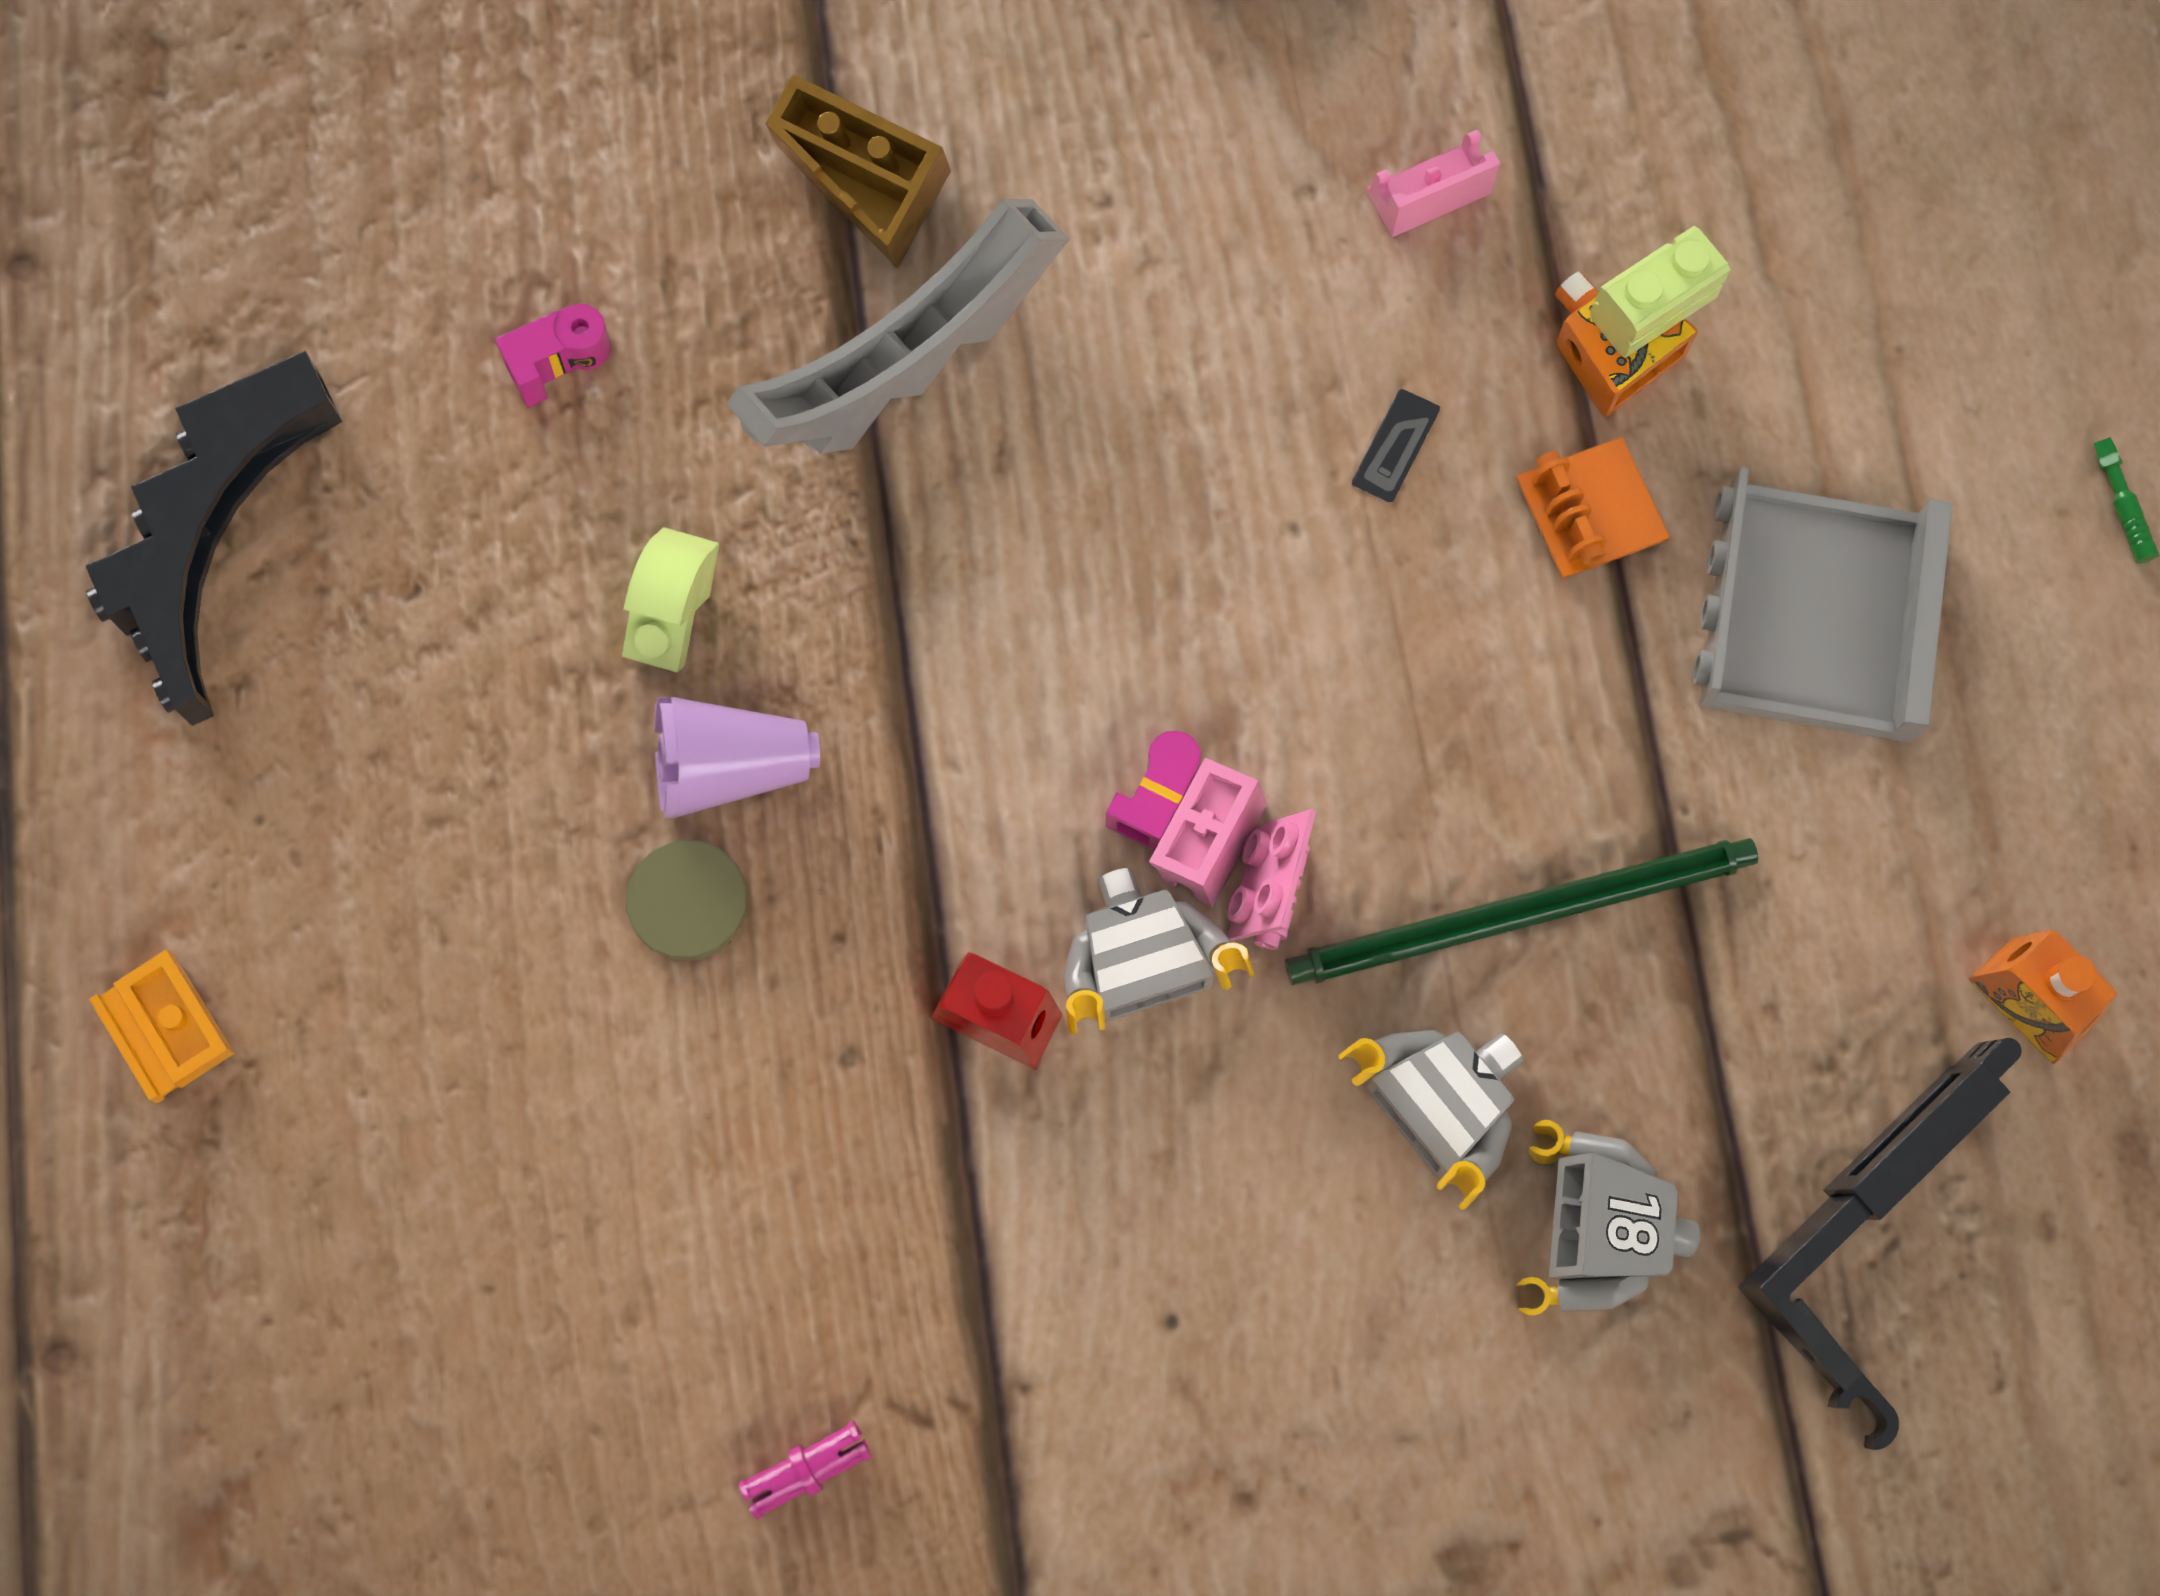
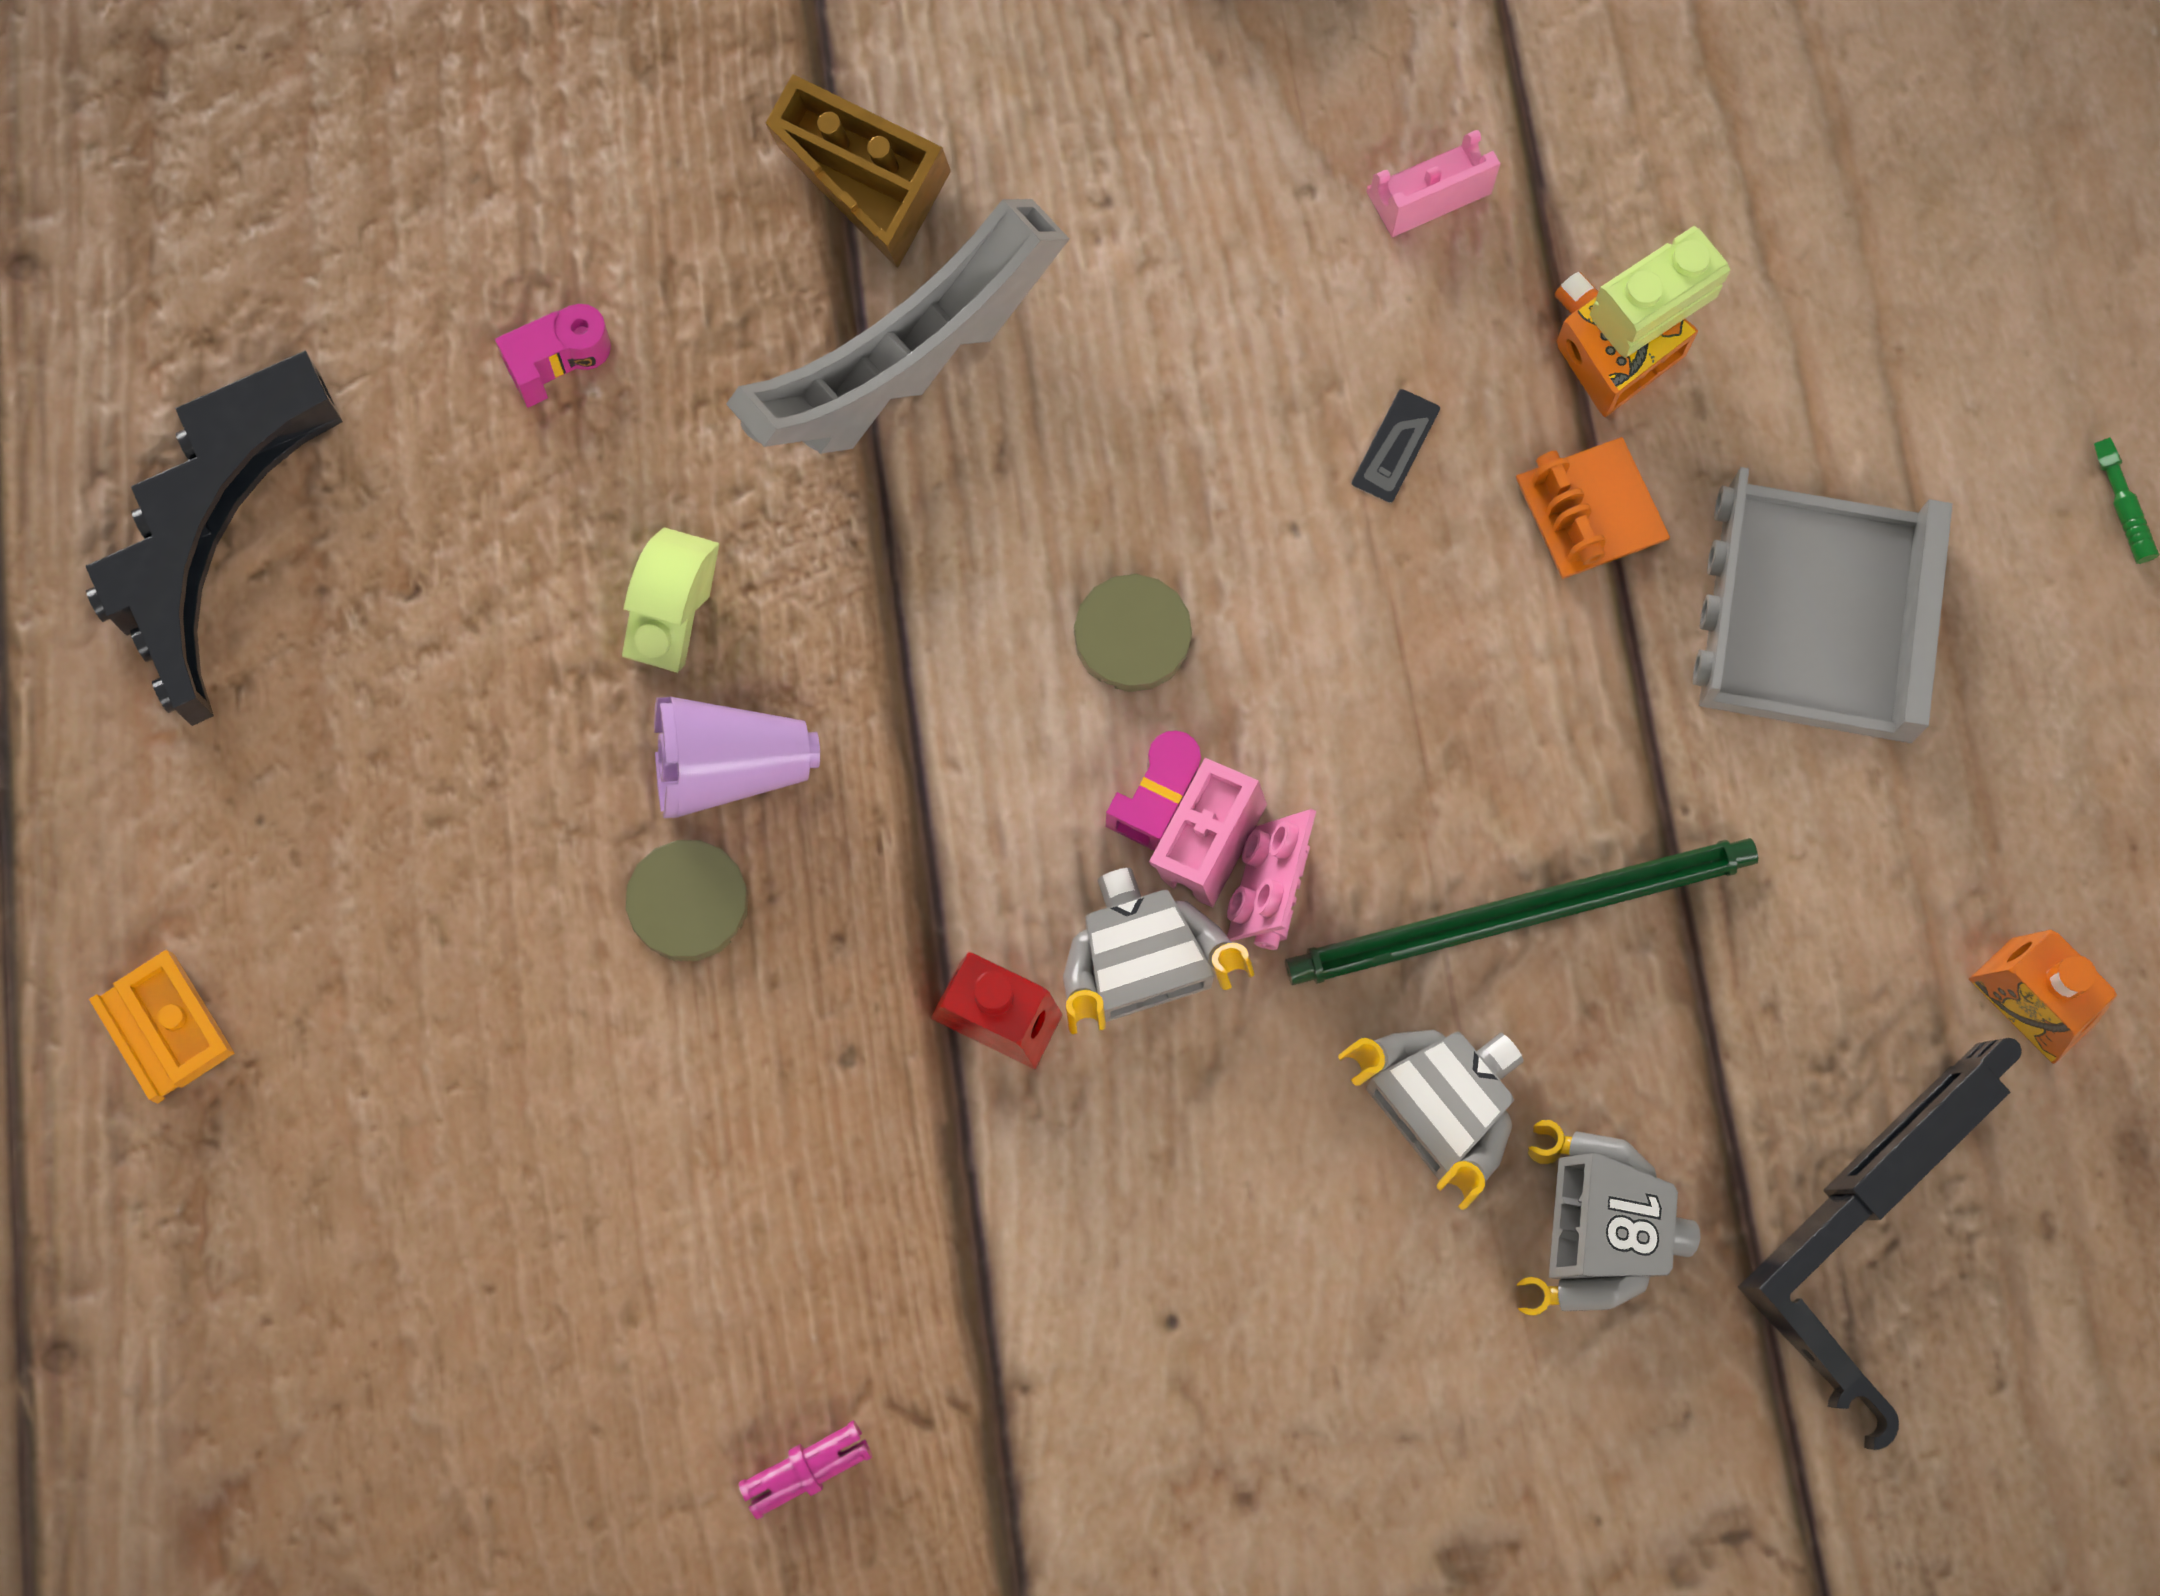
(1132, 632): none -> olive tile

